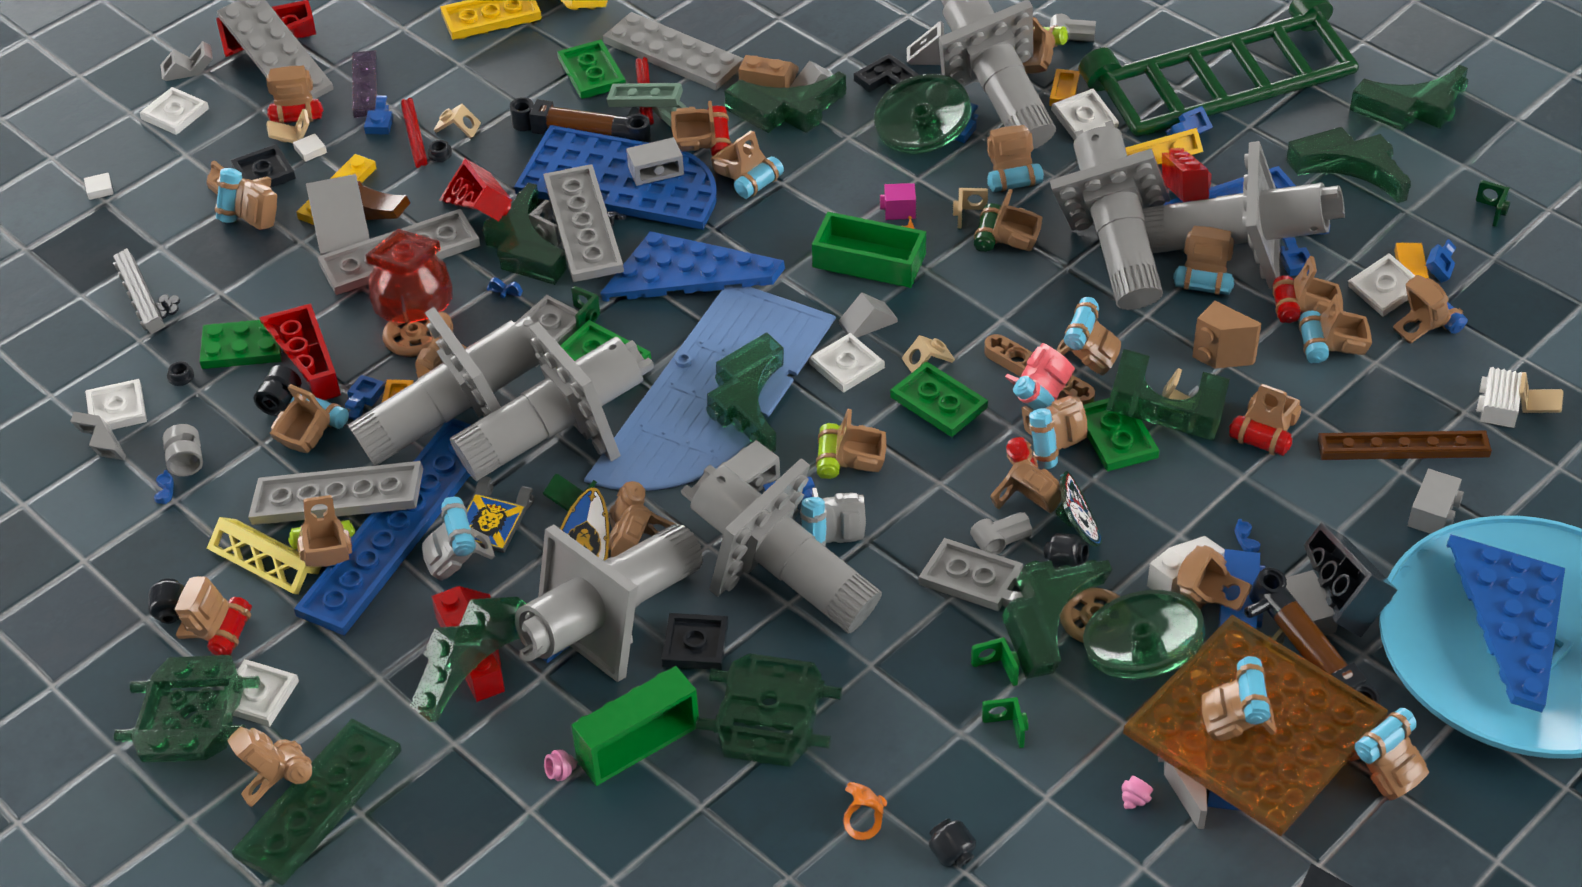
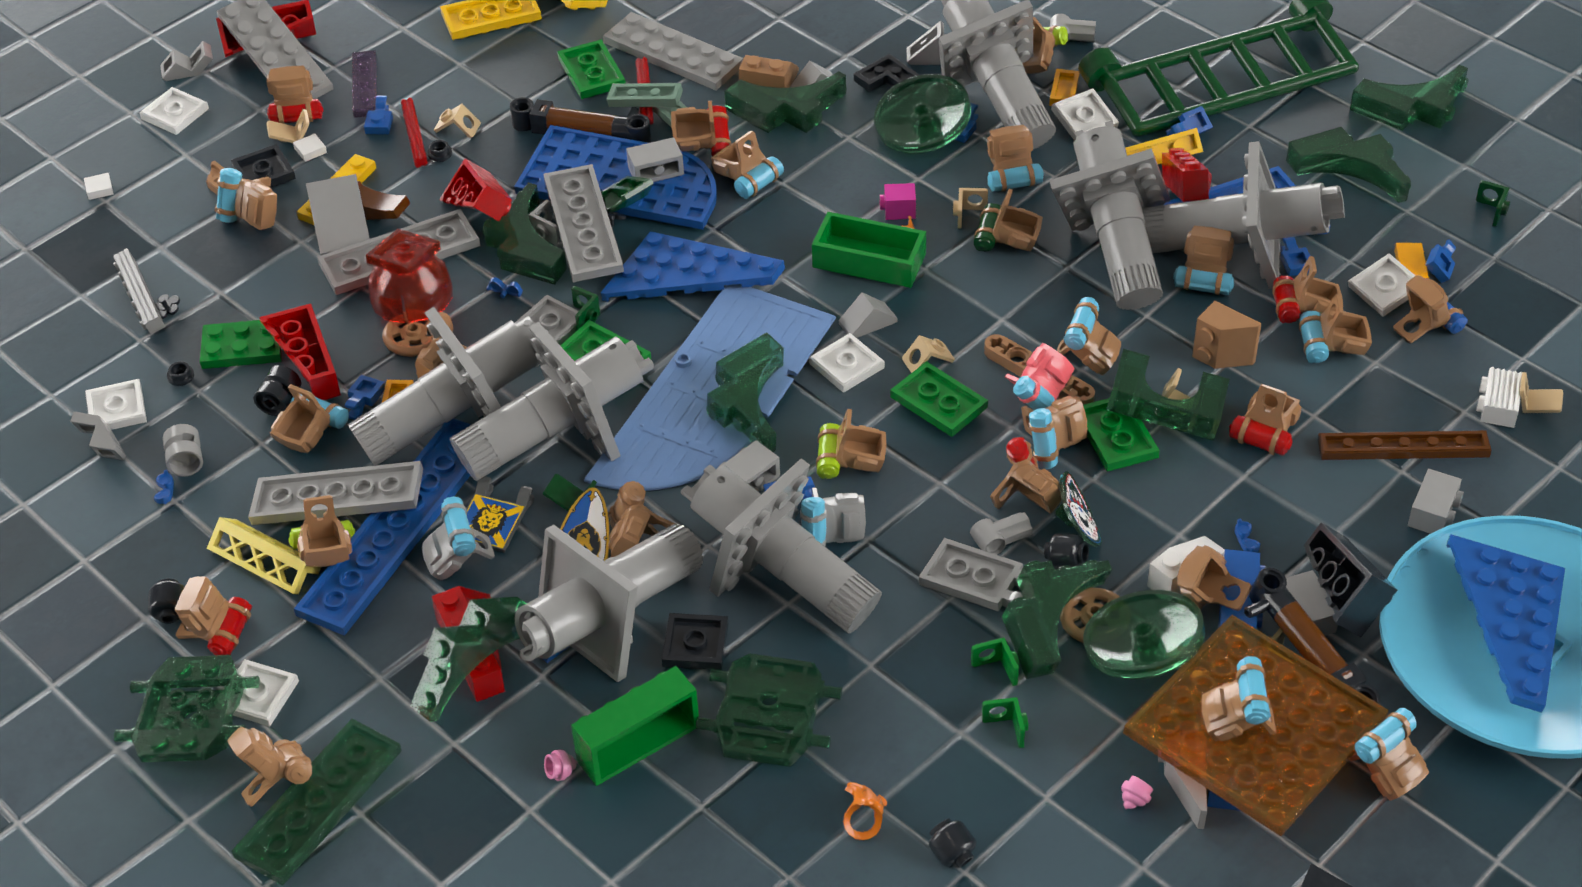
(626, 192): none -> dark green slope

